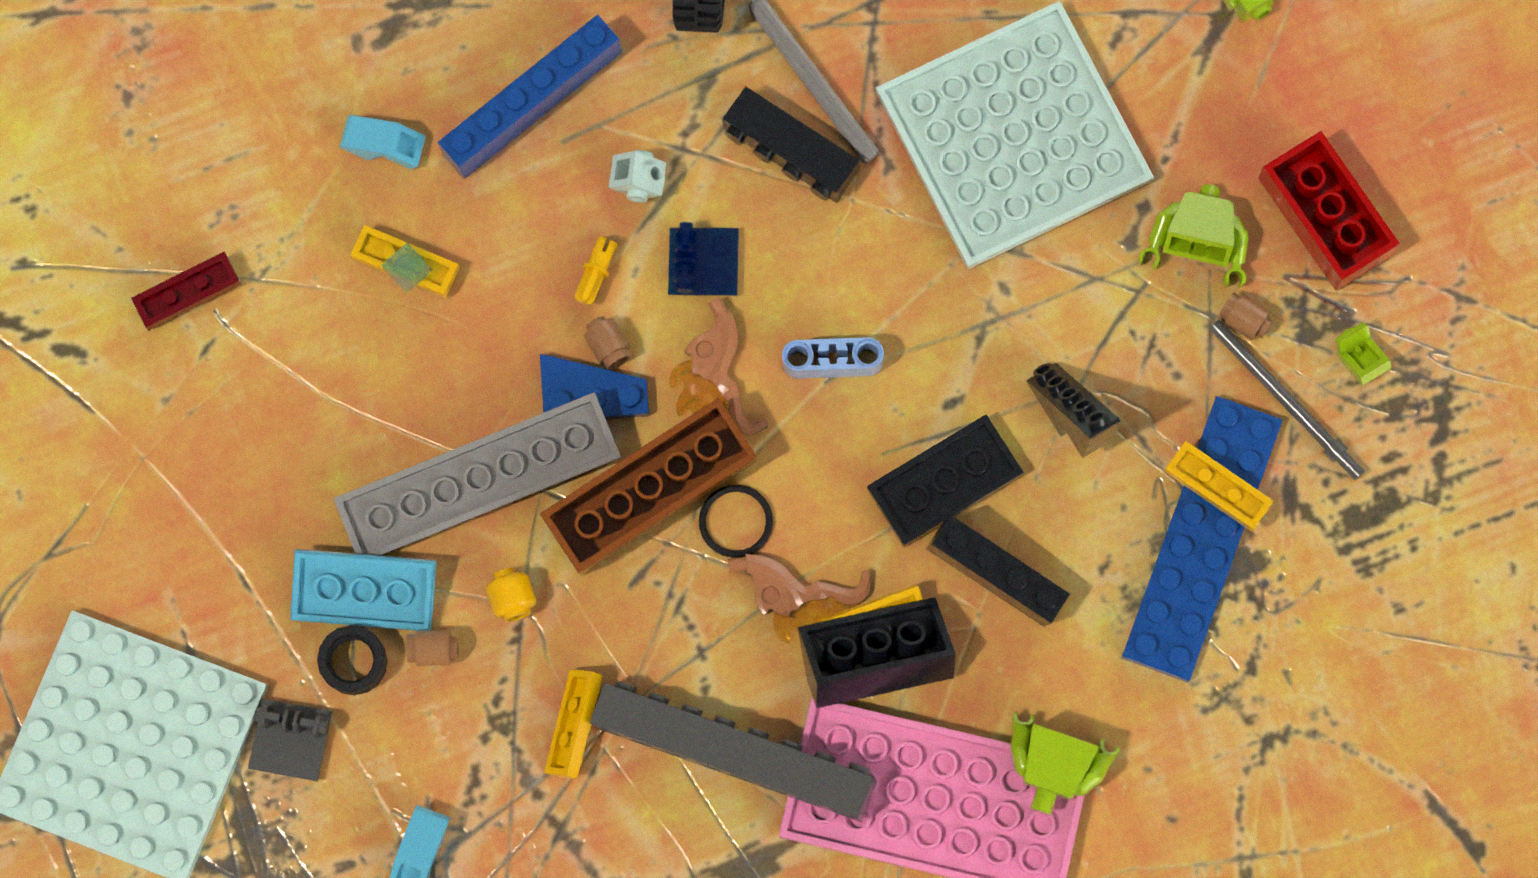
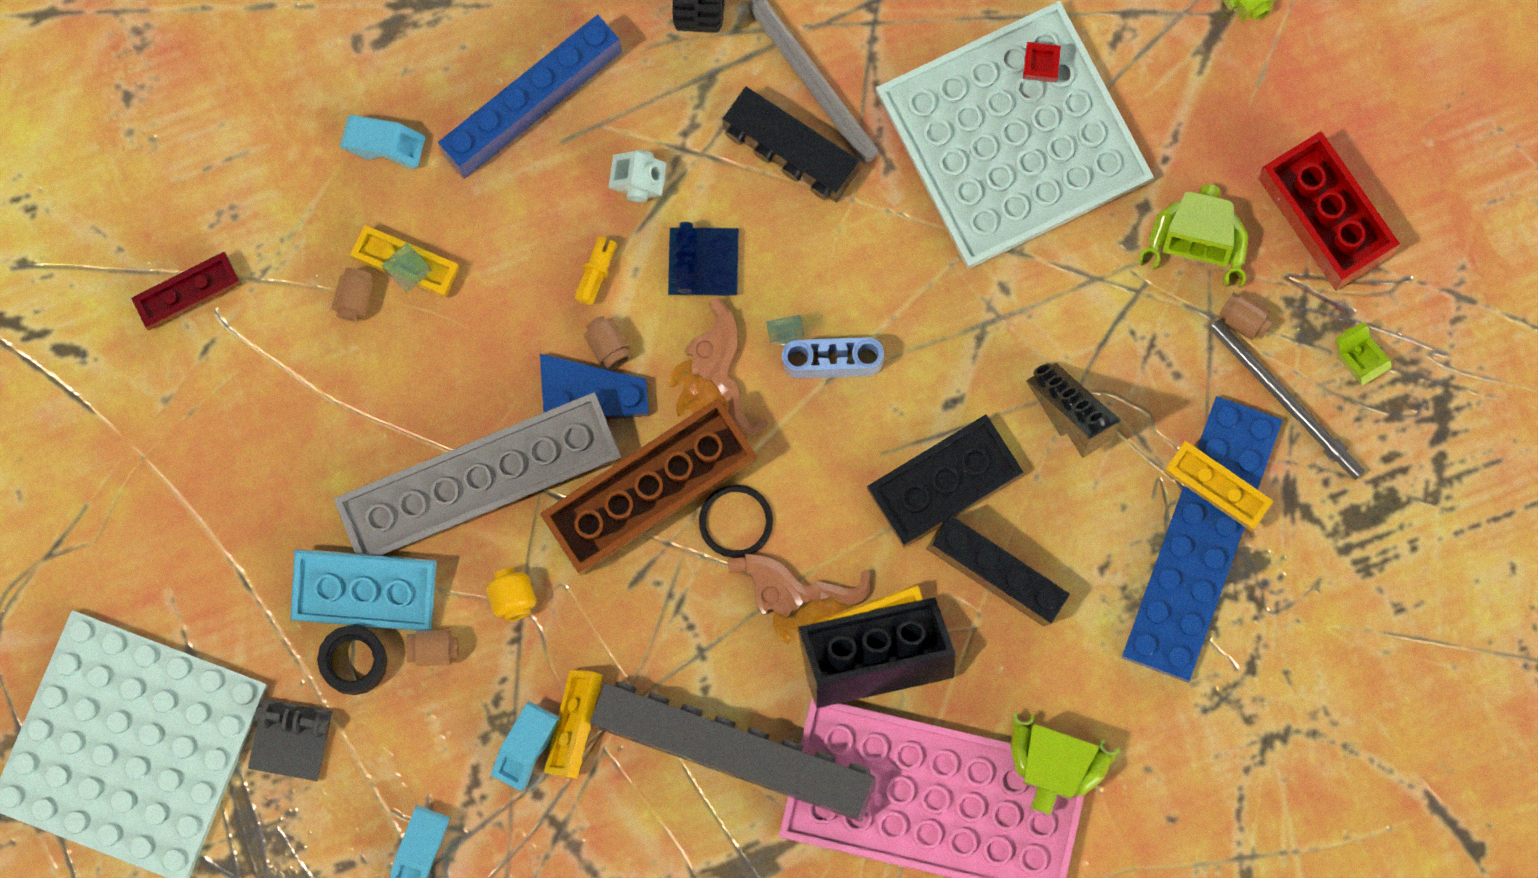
(352, 294): none -> medium nougat brick
(523, 745): none -> medium azure slope
(785, 329): none -> clear light blue plate
(1041, 62): none -> red plate

